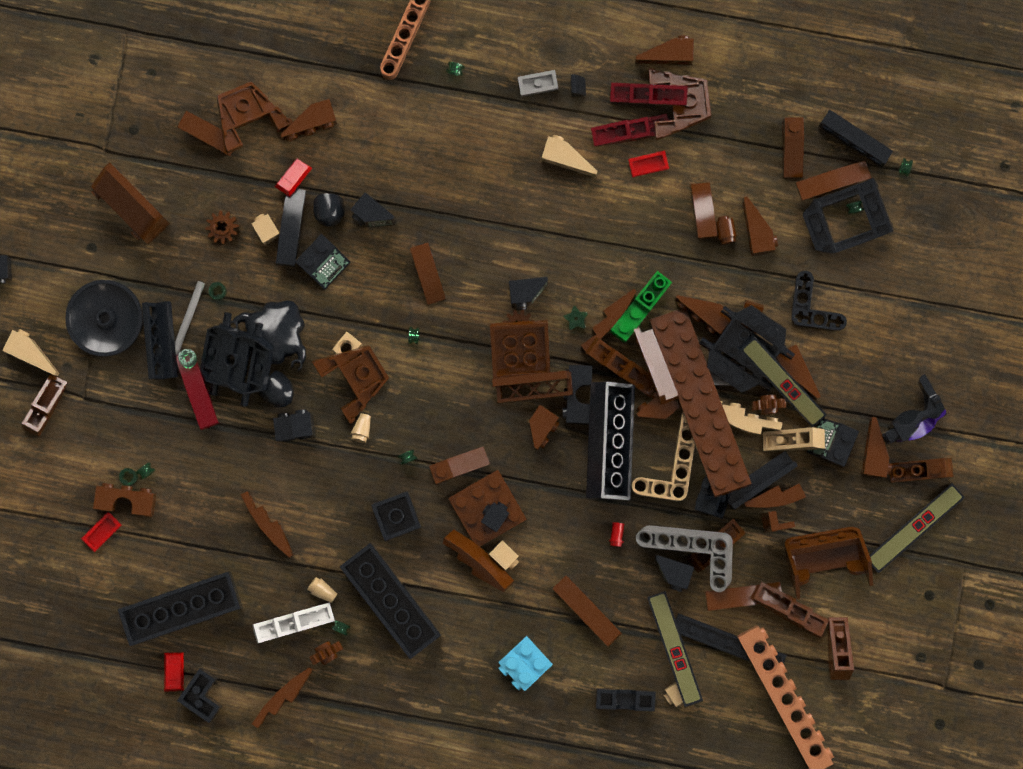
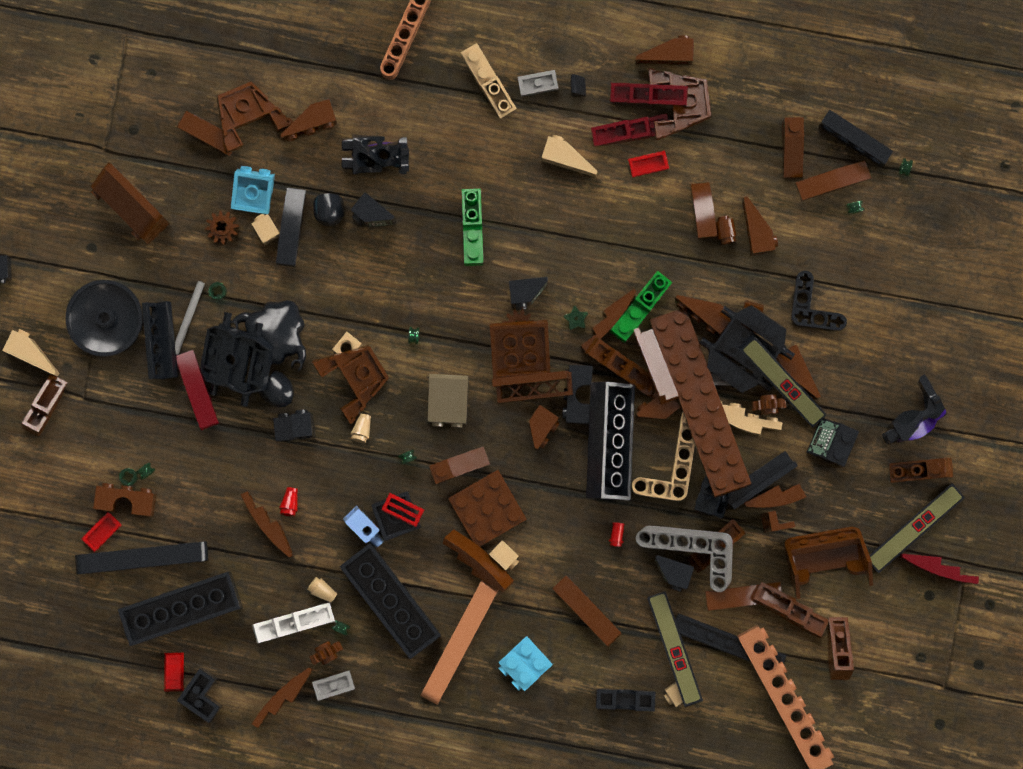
(141, 557): none -> black beam
(193, 360): clear green bush -> none
(252, 190): none -> medium azure plate
(289, 504): none -> red cone
(293, 177): tile -> none
(323, 261): black slope -> none
(333, 685): none -> light grey plate
(357, 520): none -> light blue torso
(362, 152): none -> black hips
(387, 502): none -> red tile
(428, 273): reddish brown slope -> none
(448, 400): none -> dark tan slope
(455, 68): clear green bush -> none
(459, 642): none -> nougat beam
(472, 227): none -> green slope
(487, 80): none -> tan slope
(495, 515): black brick -> none
(794, 439): tan slope -> none
(874, 209): black wedge -> none
(875, 456): reddish brown slope -> none
(933, 565): none -> dark red slope

